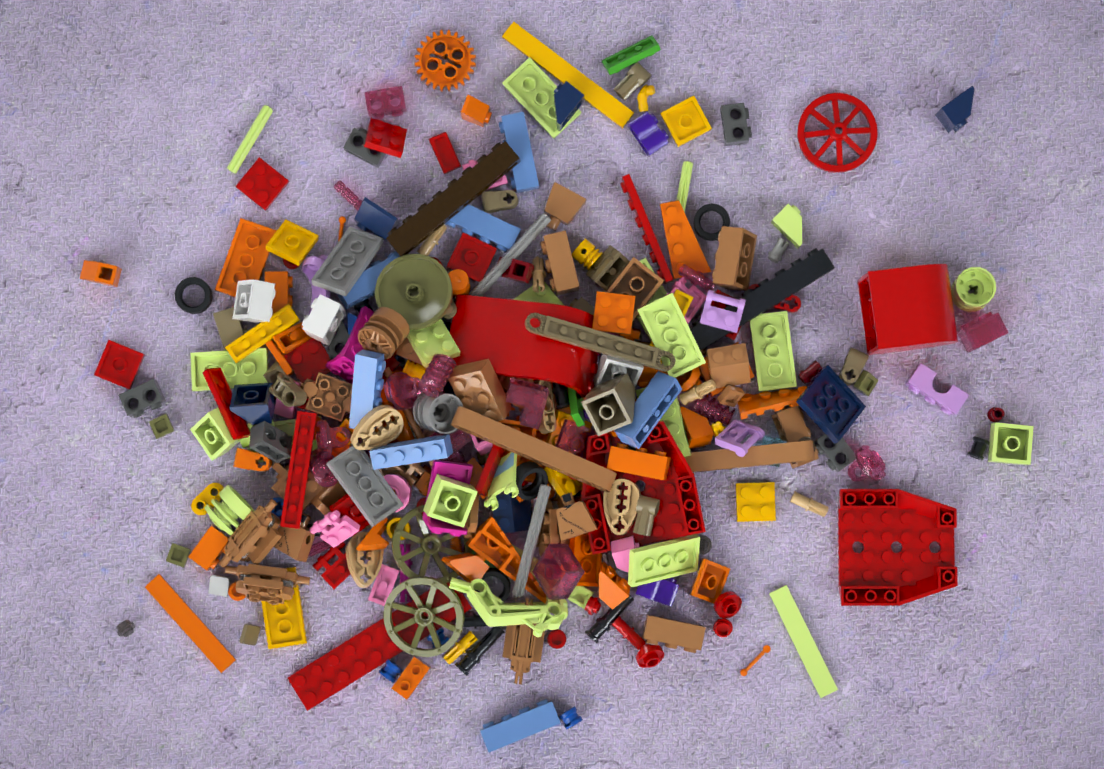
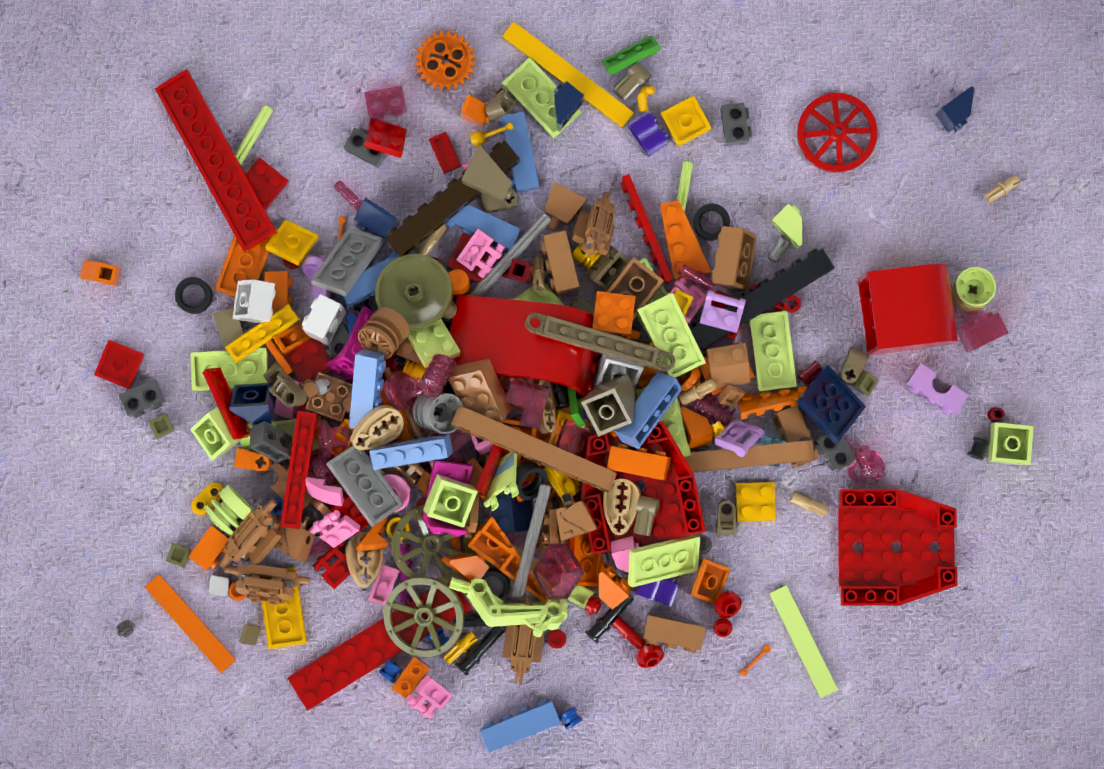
(216, 160): none -> red plate
(323, 385): none -> light grey hinge
(328, 494): none -> bright pink slope
(433, 692): none -> bright pink plate
(476, 249): none -> bright pink plate
(479, 137): none -> yellow hinge
(487, 177): none -> dark tan slope
(500, 103): none -> dark tan piece
(595, 228): none -> medium nougat piece
(726, 521): none -> dark tan piece
(1002, 188): none -> tan axle

